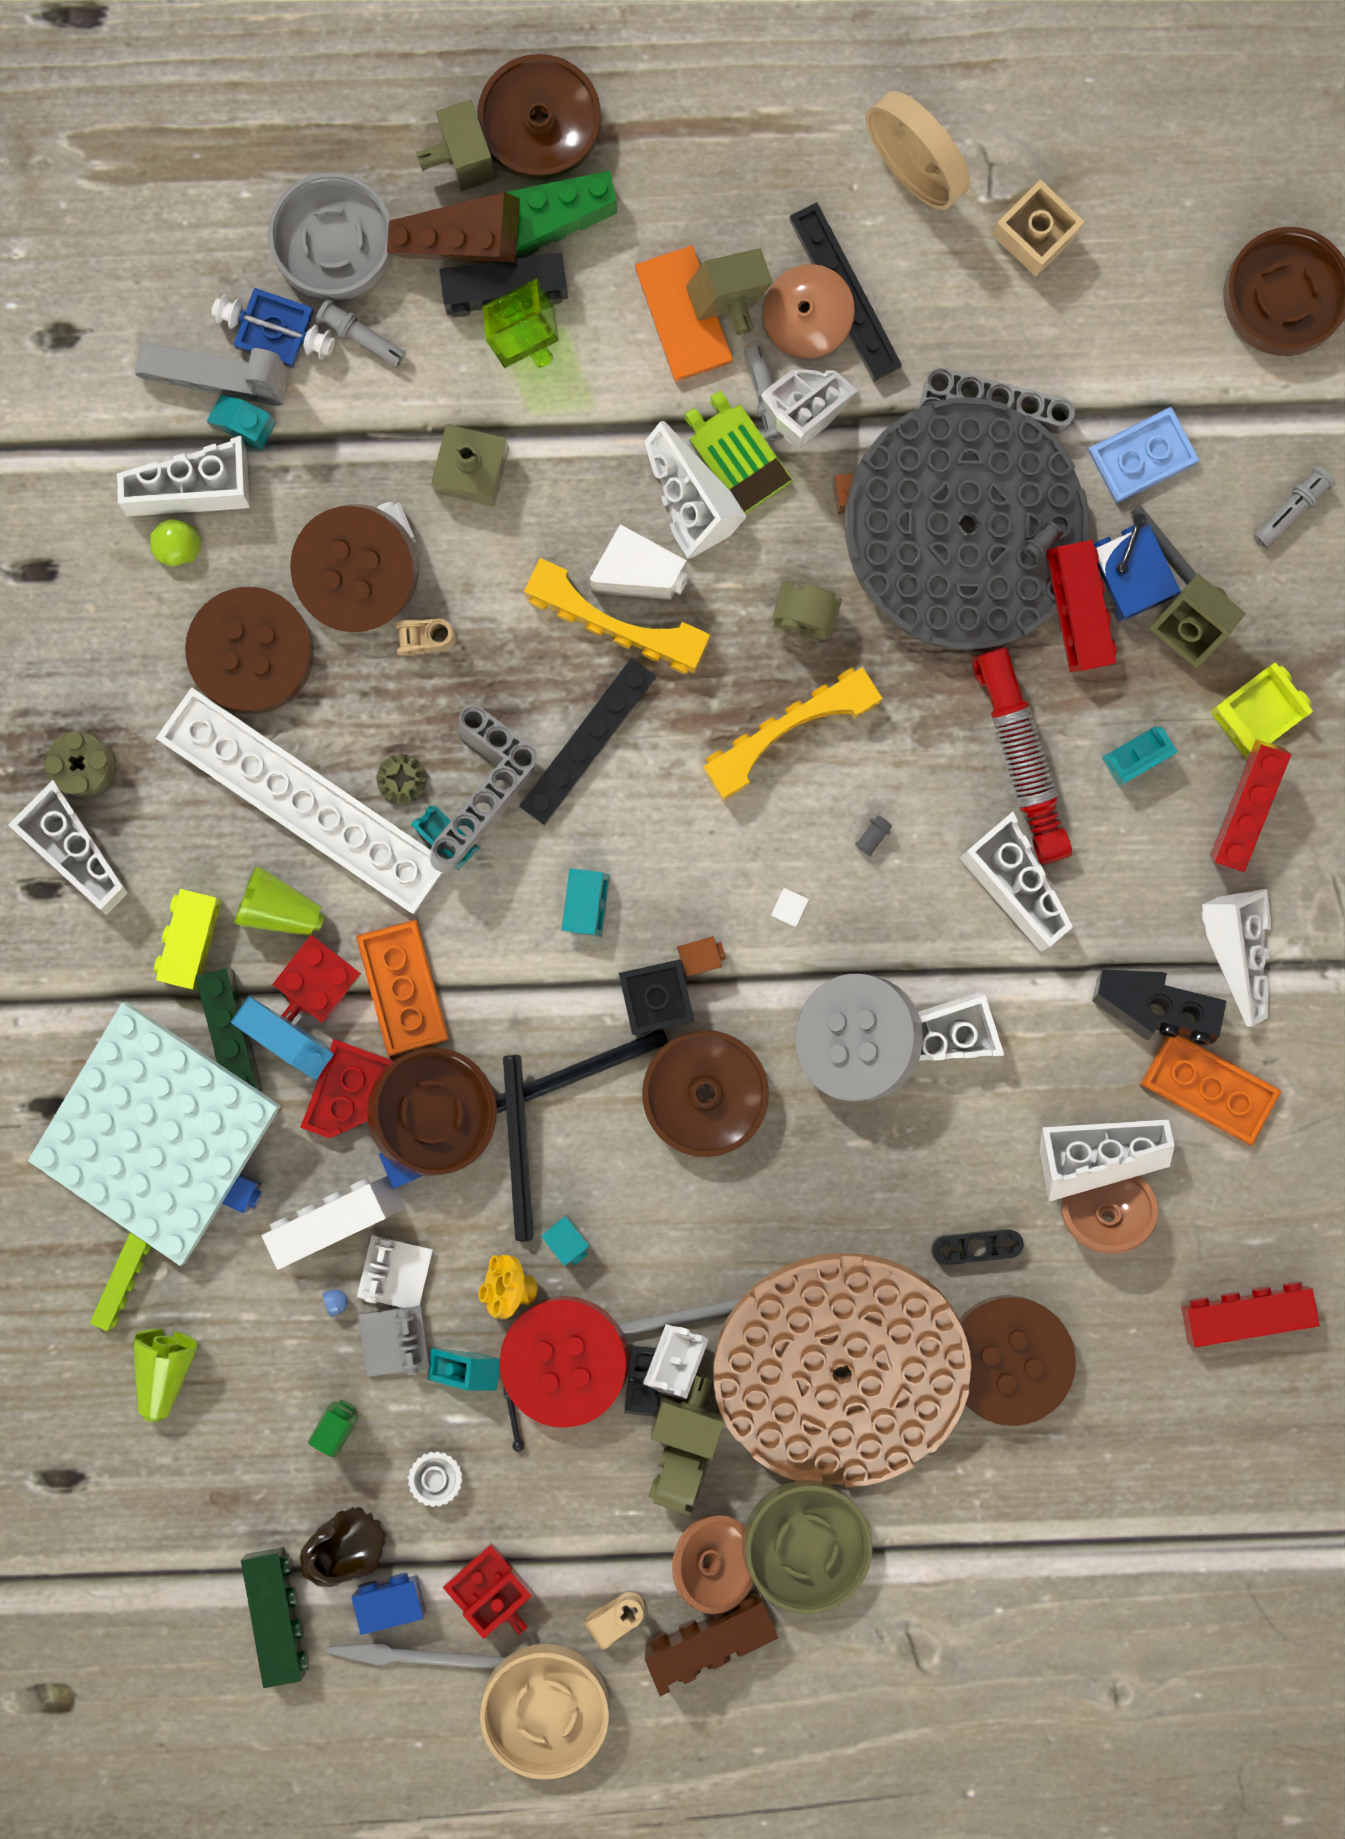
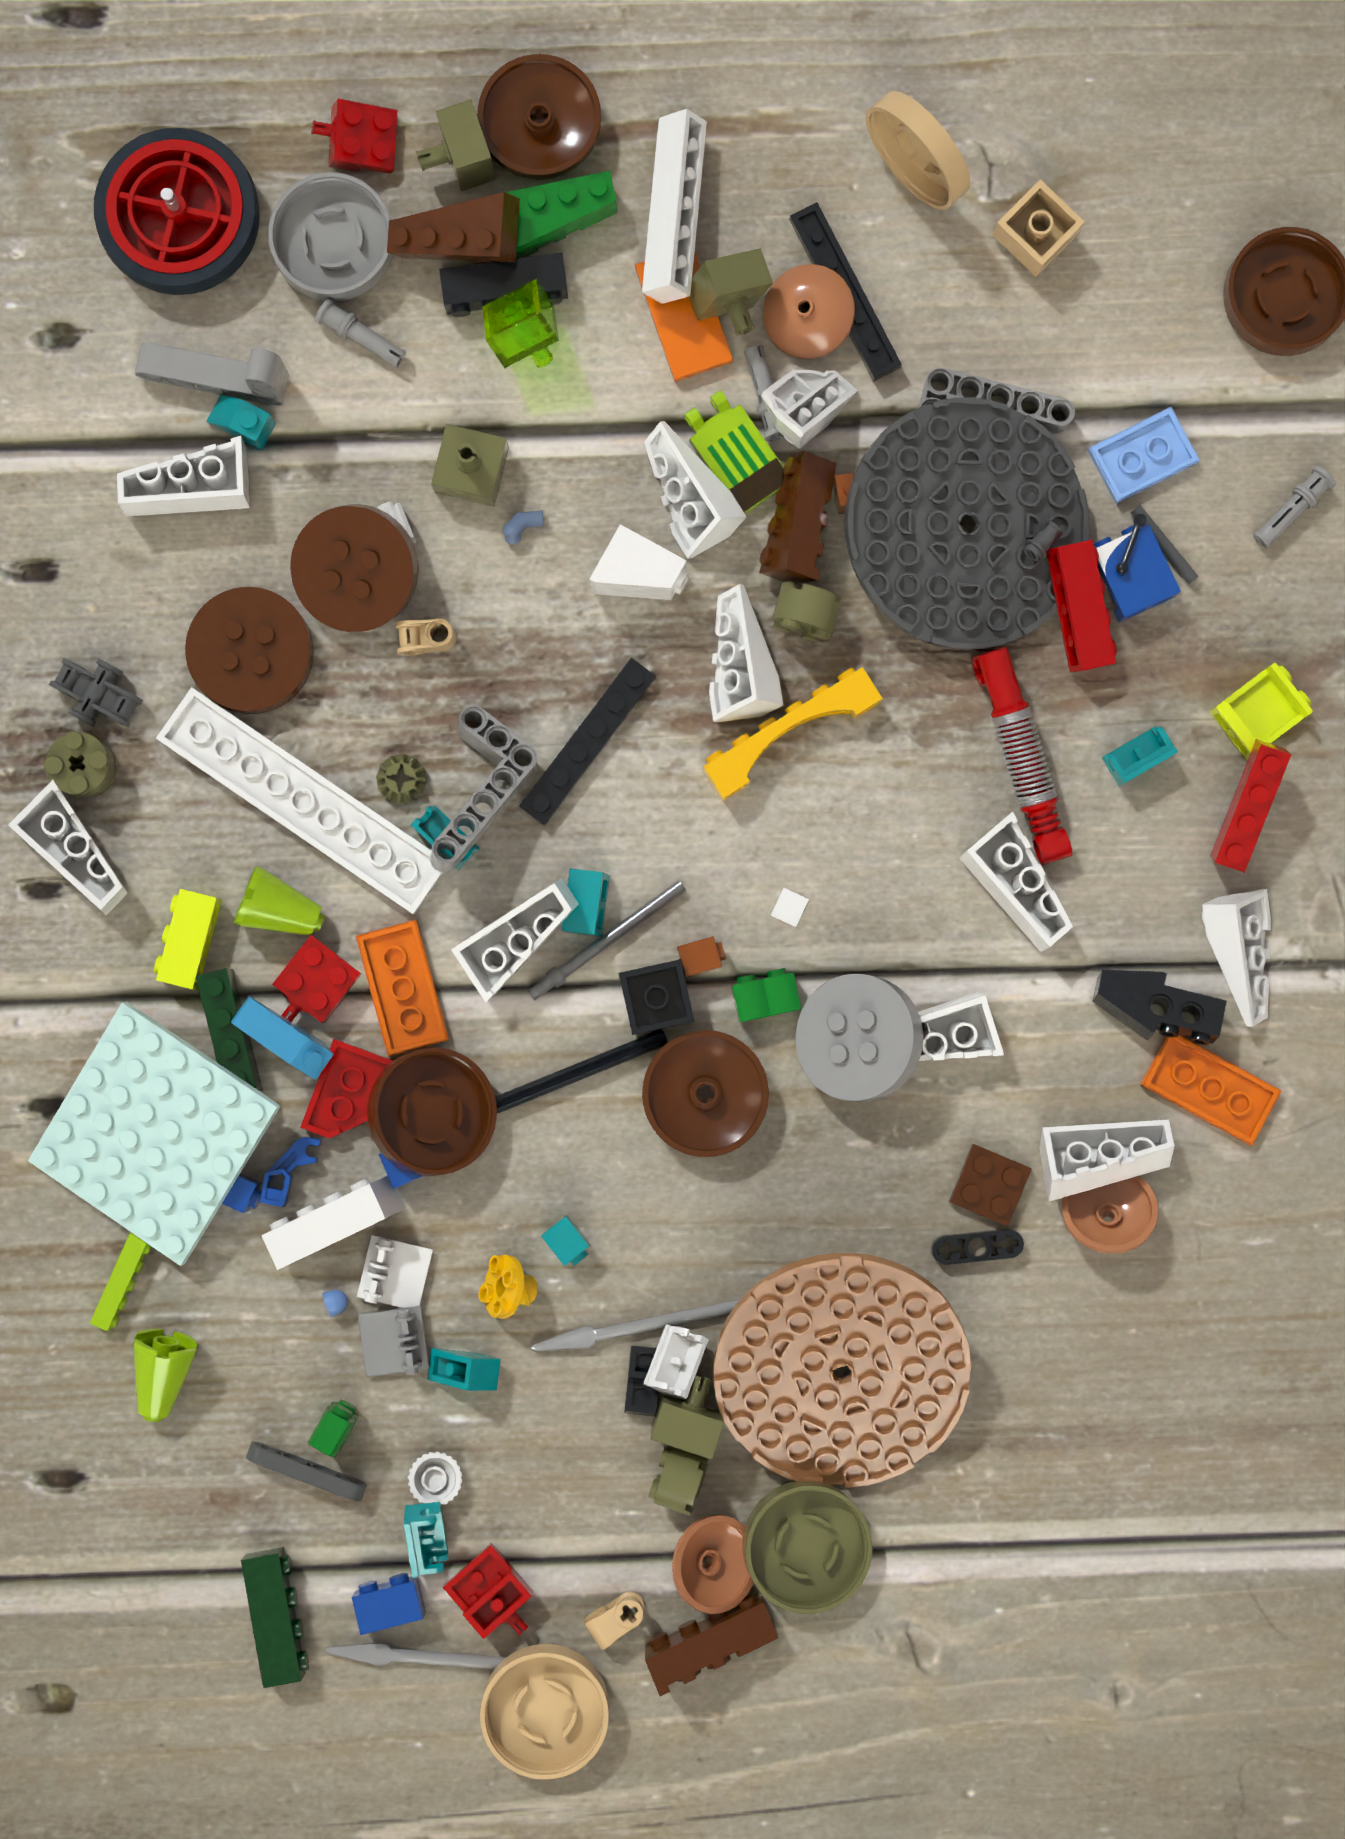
(96, 692): none -> dark grey axle
(175, 542): lime hair -> none
(176, 211): none -> red wheel
(273, 325): blue plate -> none
(293, 1157): none -> blue piece
(306, 1471): none -> dark grey beam
(343, 1548): dark brown piece -> none
(360, 136): none -> red plate
(425, 1538): none -> teal hinge
(507, 943): none -> white wedge
(518, 523): none -> sand blue arm
(518, 1147): black axle -> none
(518, 1445): black hinge -> none
(557, 976): none -> flat silver bar
(564, 1361): red piece -> none
(674, 206): none -> white brick
(679, 646): yellow arch -> none
(745, 672): none -> white wedge
(765, 996): none -> green brick
(798, 519): none -> reddish brown wedge
(874, 835): dark grey pin -> none
(990, 1184): none -> reddish brown plate
(1018, 1360): reddish brown piece -> none
(1197, 620): olive brick -> none
(1250, 1315): red brick -> none

